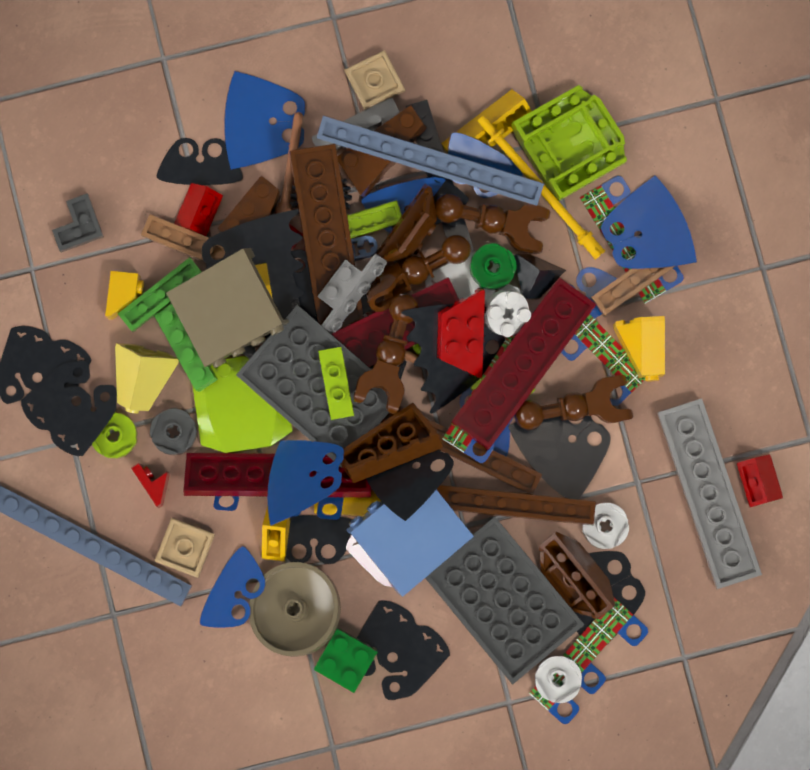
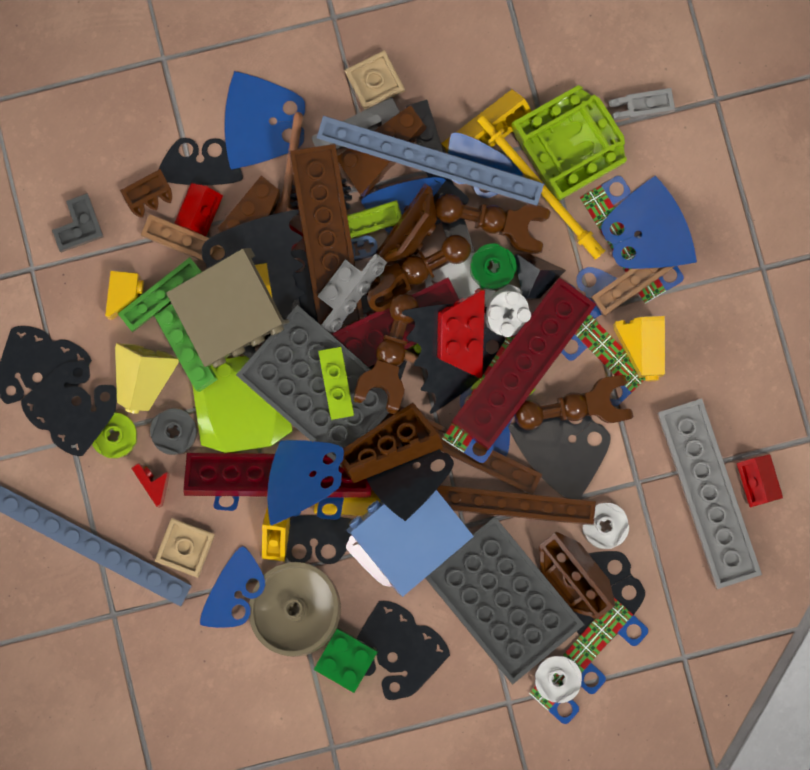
(147, 192): none -> reddish brown plate
(644, 104): none -> light grey hinge

